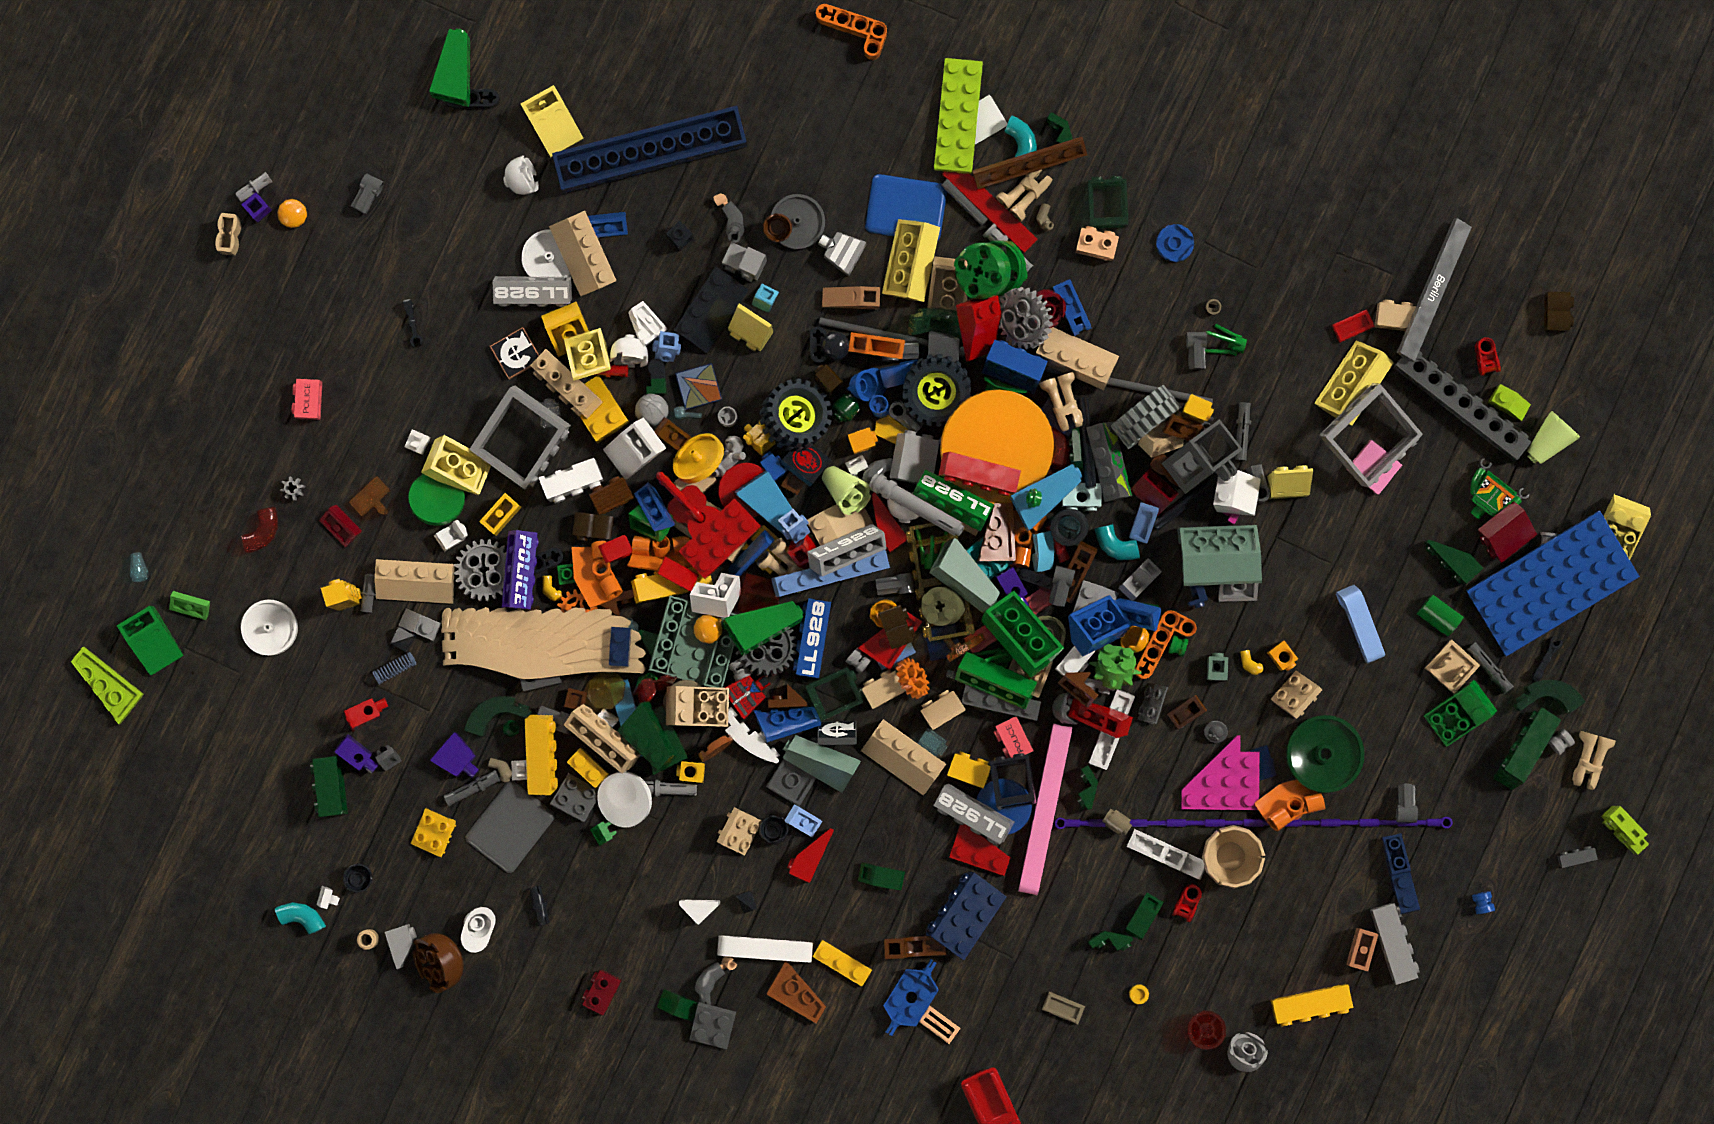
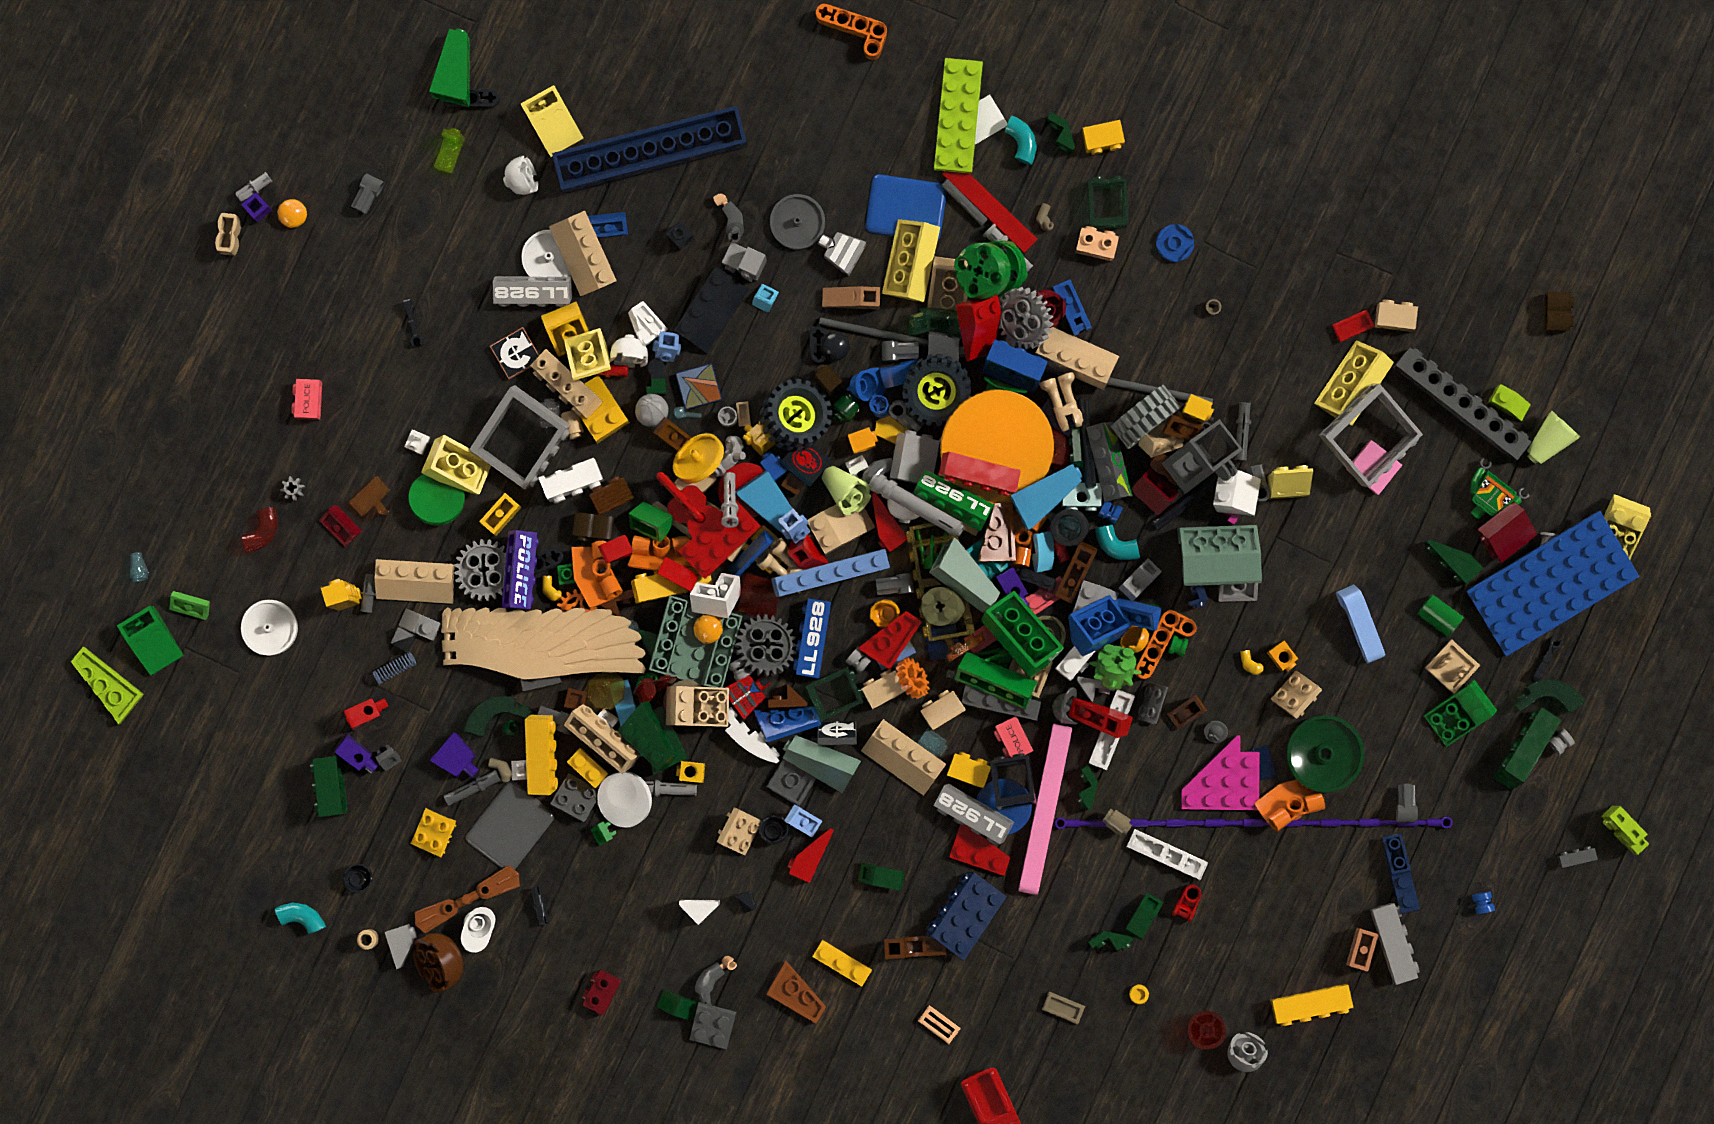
(326, 897): white tile -> none
(436, 914): none -> dark orange piece
(449, 150): none -> clear neon green bracket
(451, 535): white bracket -> none
(574, 420): none -> tan brick
(620, 646): dark blue plate -> none
(634, 448): white slope -> none
(654, 508): blue slope -> none
(716, 747): dark orange tile -> none
(729, 482): none -> light grey pin
(743, 413): none -> tan piece
(750, 328): light yellow slope -> none
(759, 626): green slope -> none
(765, 948): white beam -> none
(777, 227): reddish brown hair -> none
(846, 550): light grey brick -> none
(876, 345): orange slope -> none
(896, 626): dark brown brick -> none
(899, 1008): blue plate -> none
(1030, 162): reddish brown tile -> none
(1030, 184): tan piece -> none
(1033, 498): green plate -> none
(1061, 582): dark grey piece -> none
(1076, 687): reddish brown slope -> none
(1103, 137): none -> yellow brick
(1110, 512): none -> blue wheel
(1143, 523): medium blue tile -> none
(1196, 344): dark grey piece -> none
(1222, 673): sand green brick -> none
(1233, 856): tan plate -> none
(1236, 342): green plant -> none
(1434, 290): tile -> none
(1485, 662): dark grey pin -> none
(1487, 358): red piece -> none
(1584, 765): tan piece -> none

